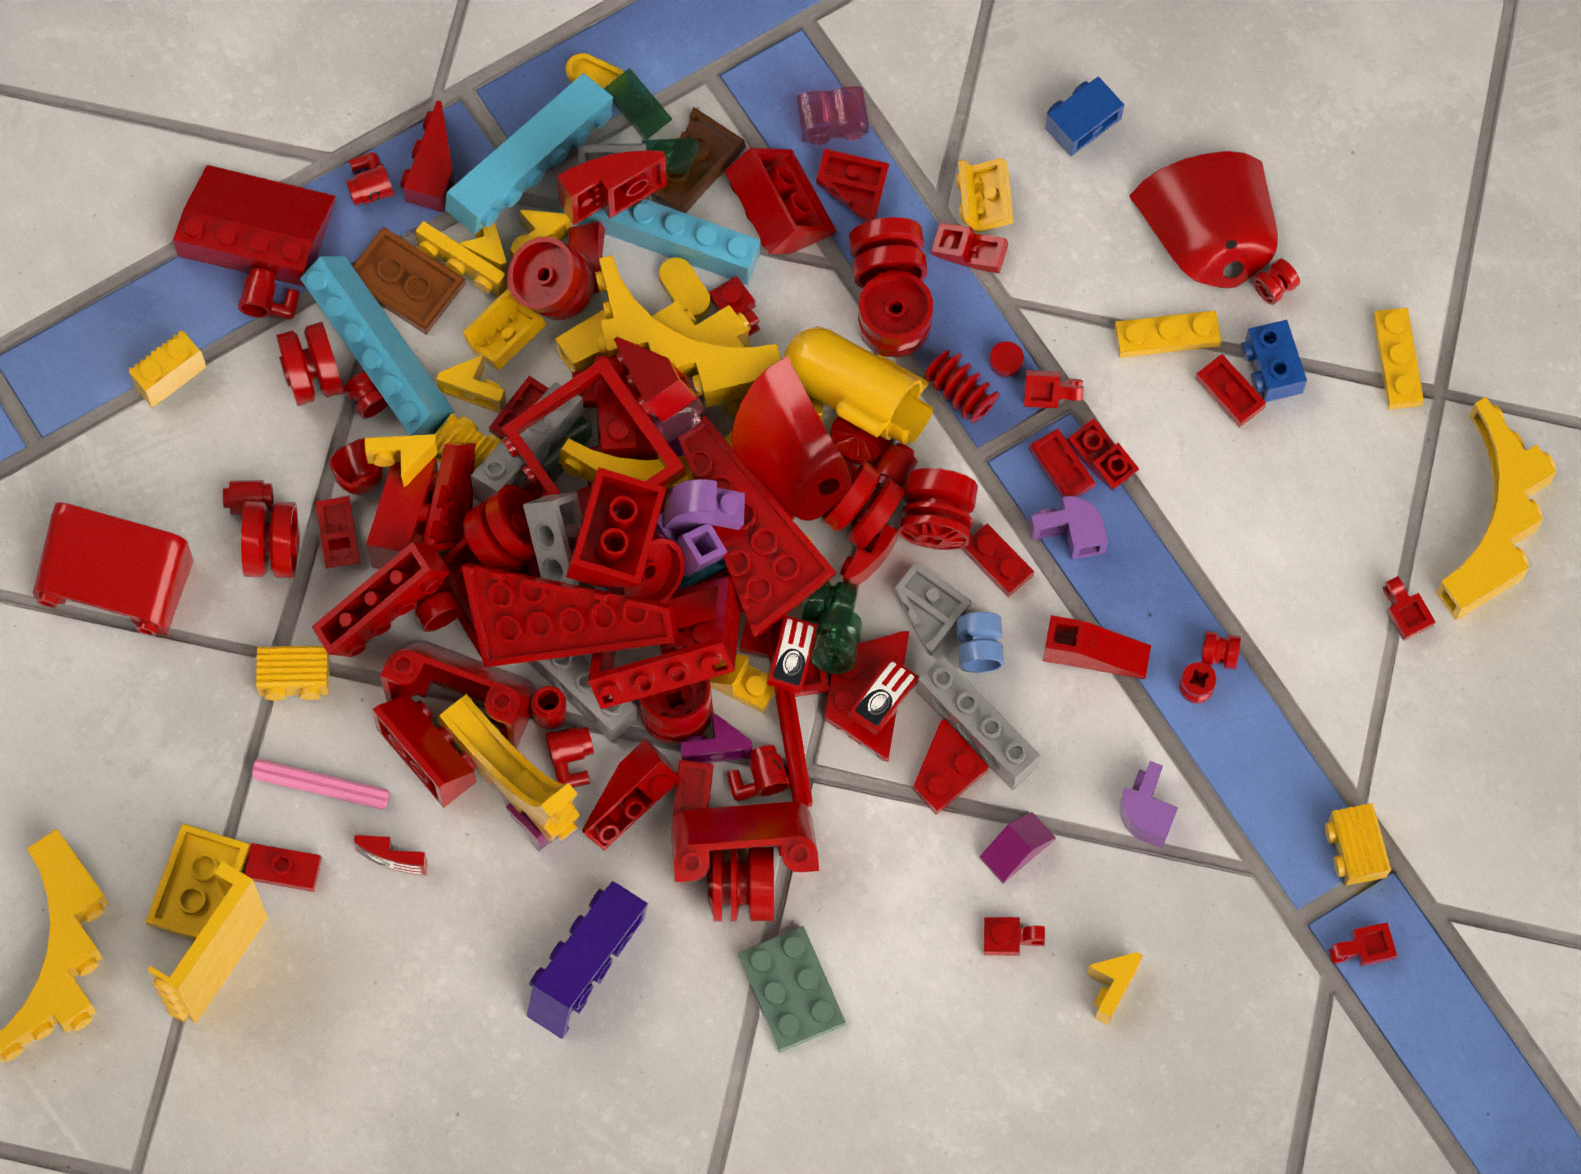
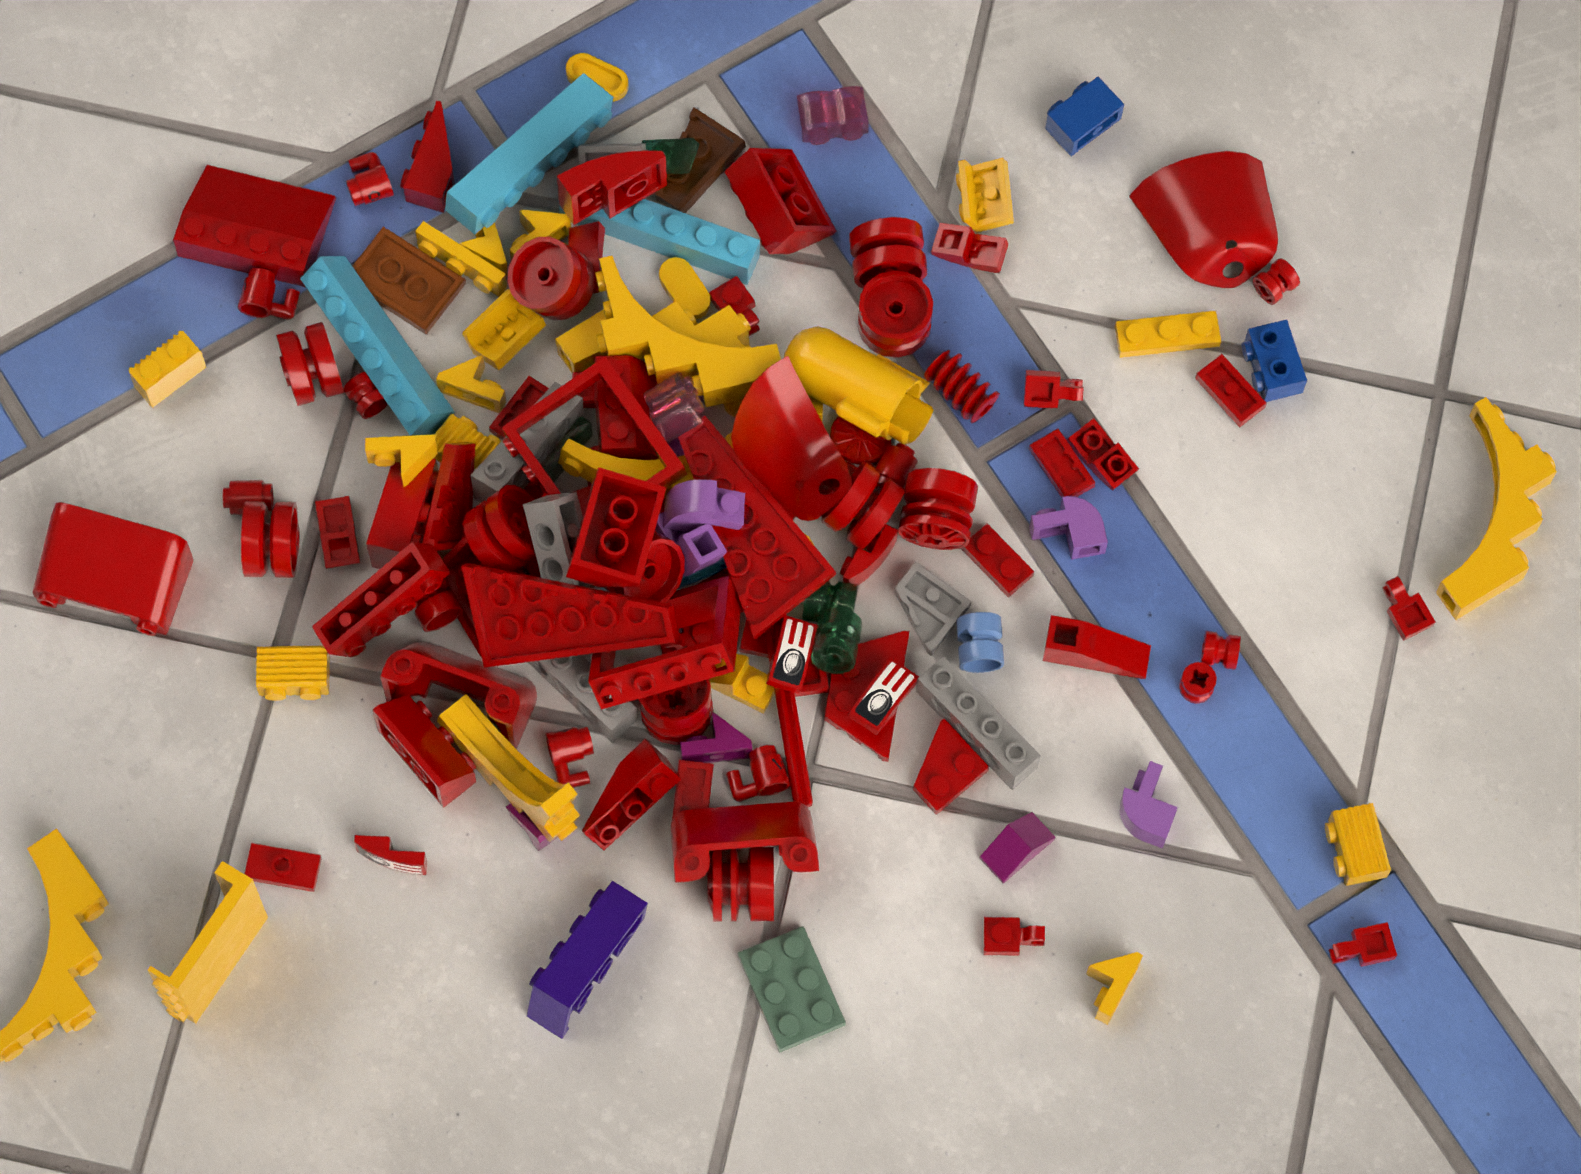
(188, 885): yellow plate -> none
(320, 784): bright pink axle -> none
(352, 469): red hair -> none
(546, 698): red brick -> none
(638, 104): clear green plate -> none
(659, 382): red slope -> none
(853, 181): red wing -> none
(1006, 359): red tile -> none
(1398, 358): yellow plate -> none

